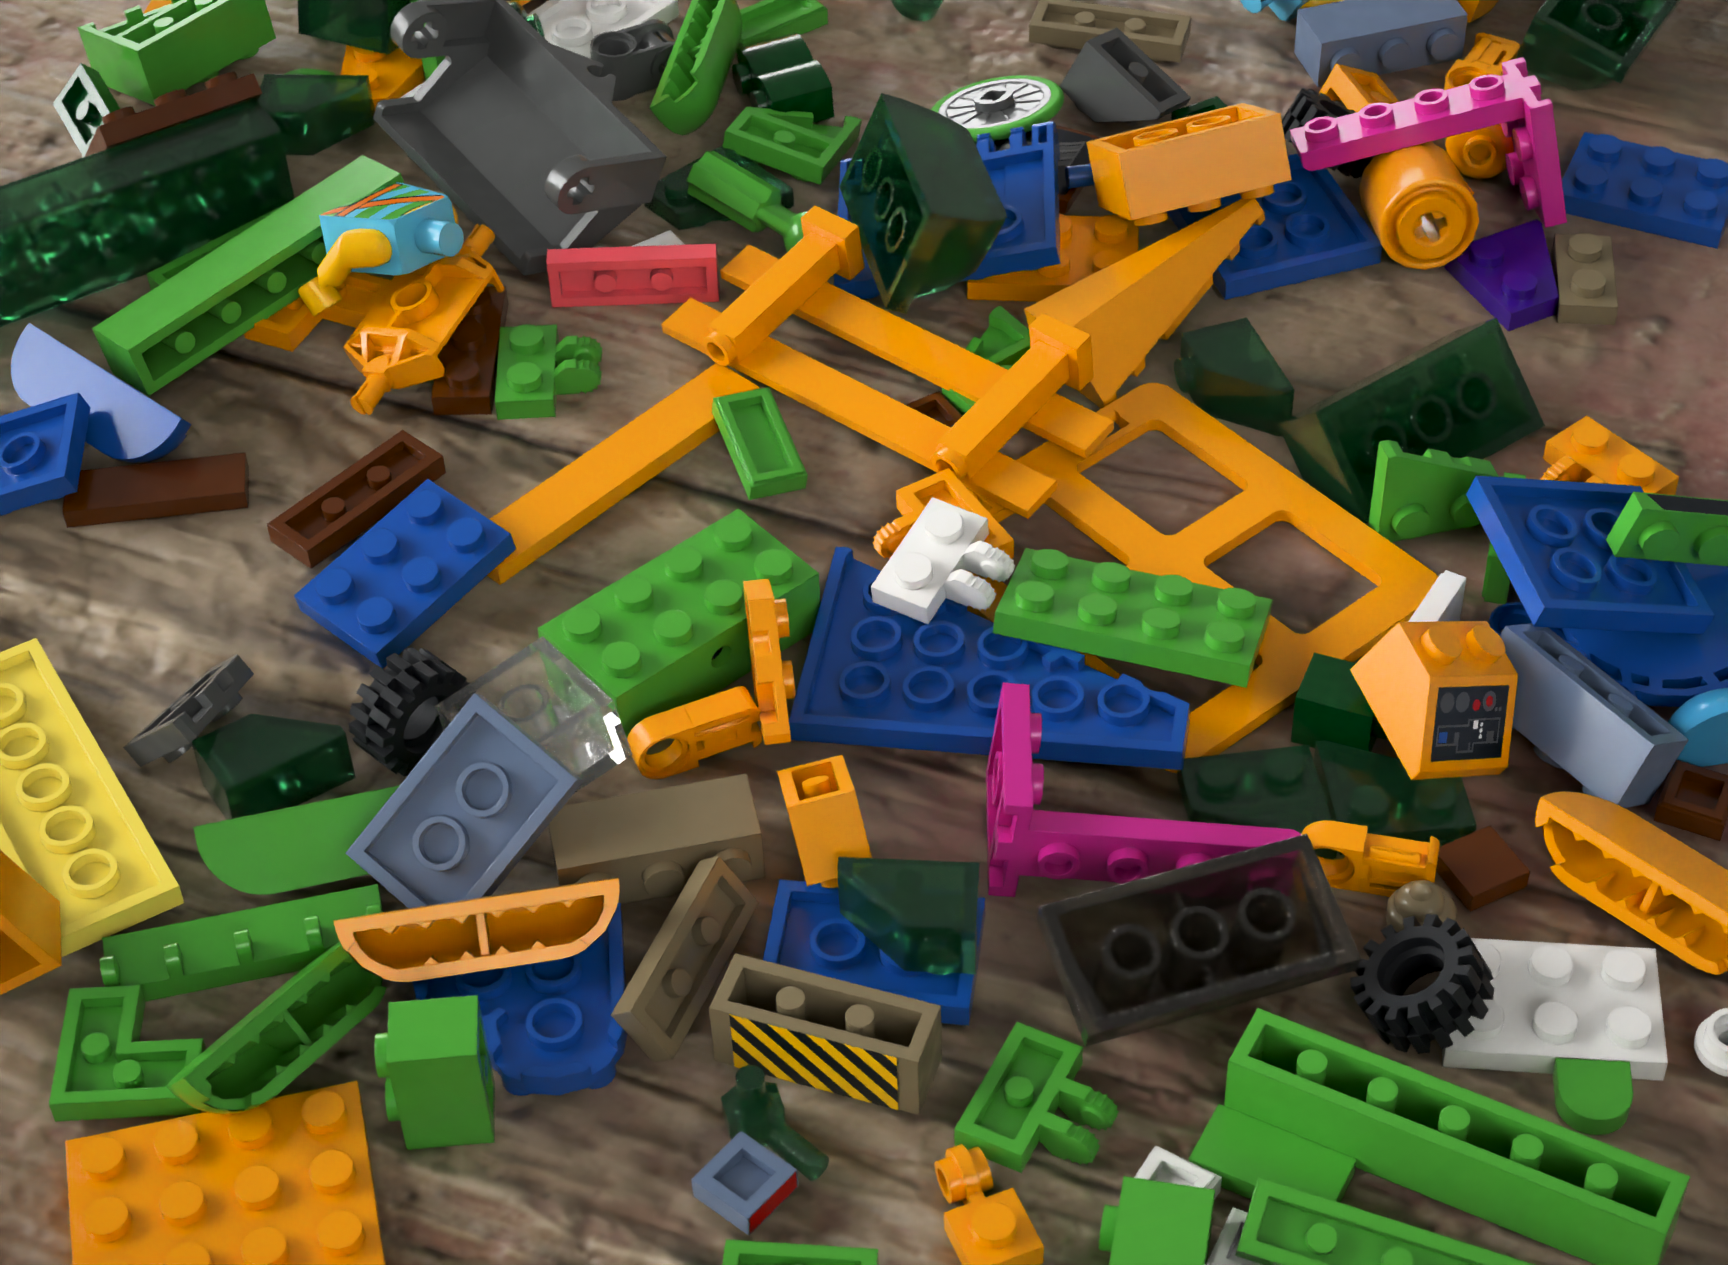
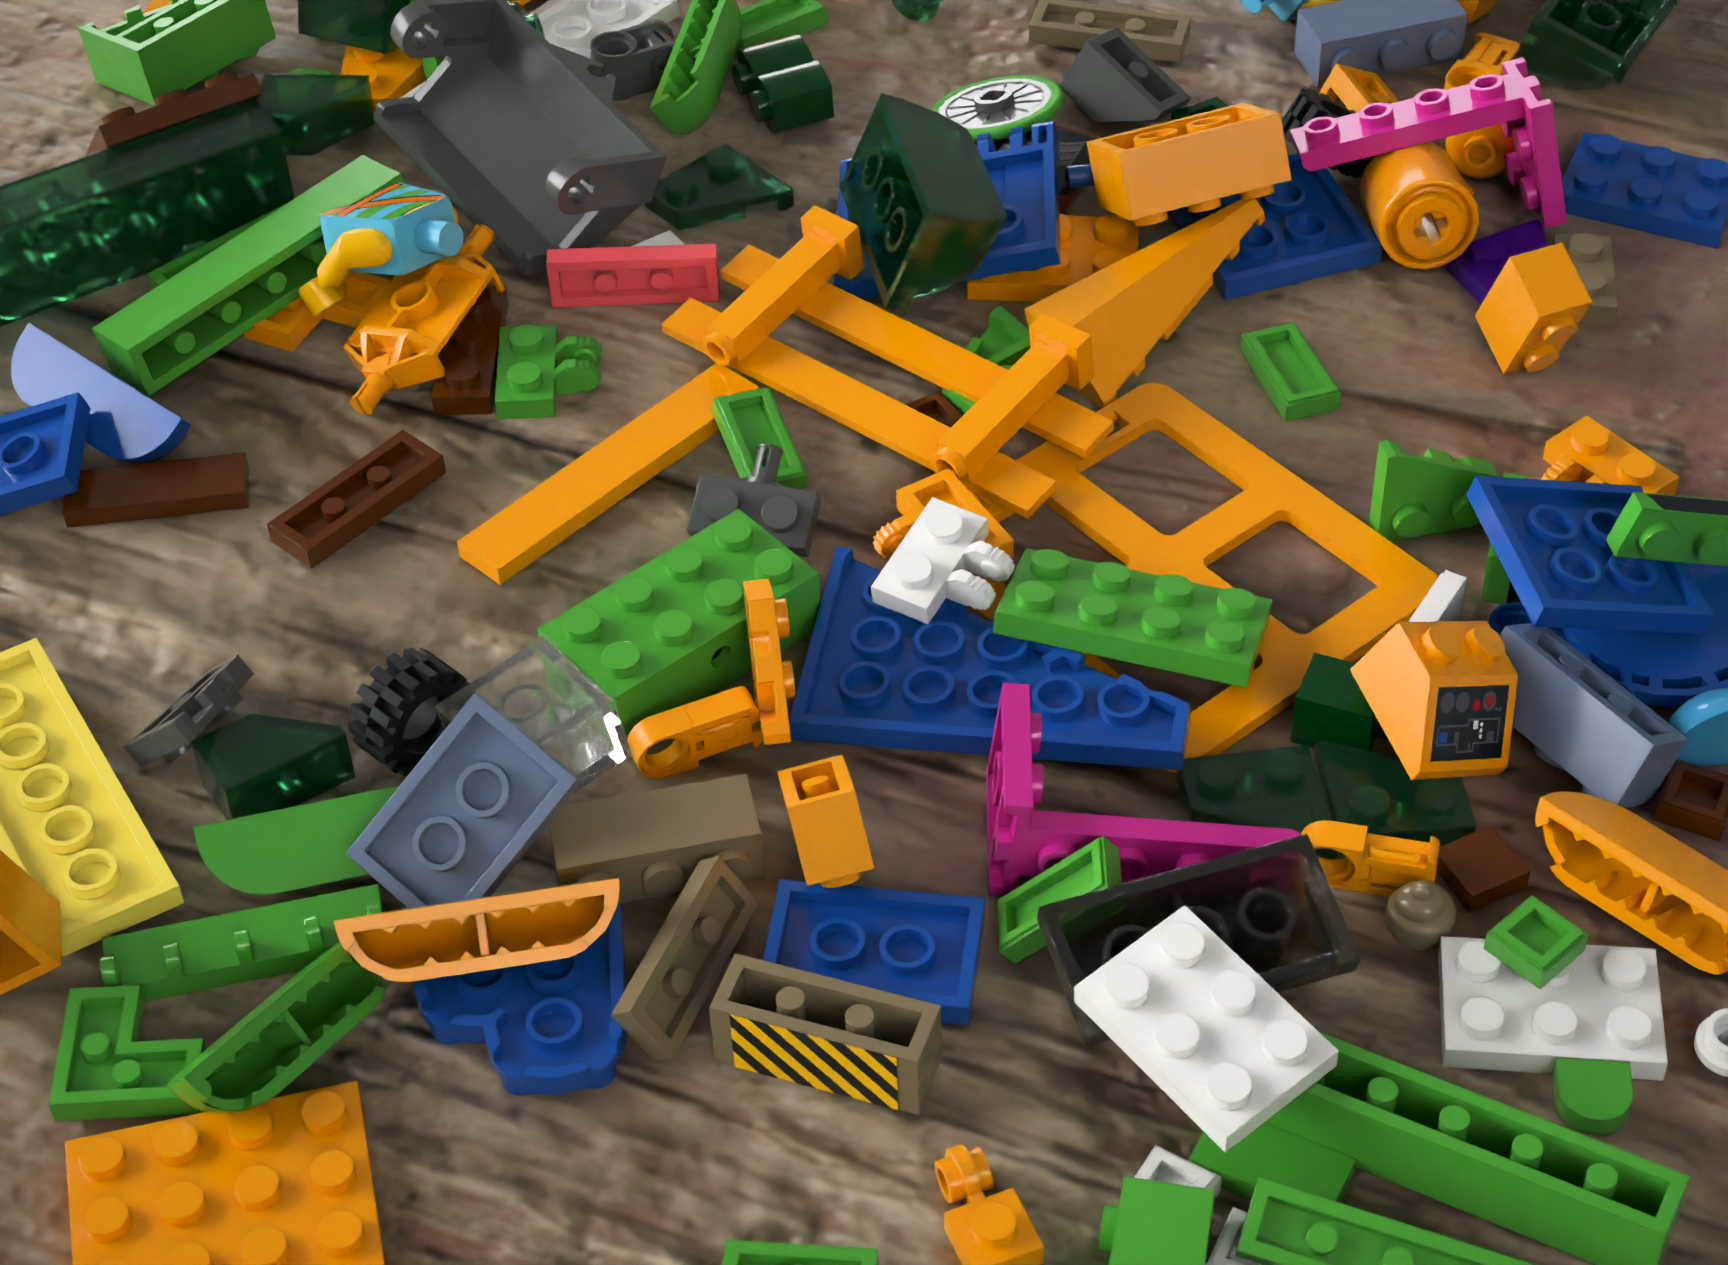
(84, 104): plate -> none
(405, 572): blue plate -> none
(437, 1072): bright green brick -> none
(743, 197): bright green piece -> none
(745, 1183): sand blue plate -> none
(759, 1112): clear green piece -> none
(780, 510): none -> dark grey plate
(791, 141): bright green wing -> none
(915, 910): clear green slope -> none
(1021, 1096): bright green hinge -> none
(1082, 872): none -> bright green tile
(1205, 1027): none -> white plate
(1234, 376): clear green slope -> none
(1290, 371): none -> bright green tile
(1439, 1007): black tyre -> none
(1446, 397): clear green slope -> none
(1533, 309): none -> light orange brick
(1536, 942): none -> bright green tile

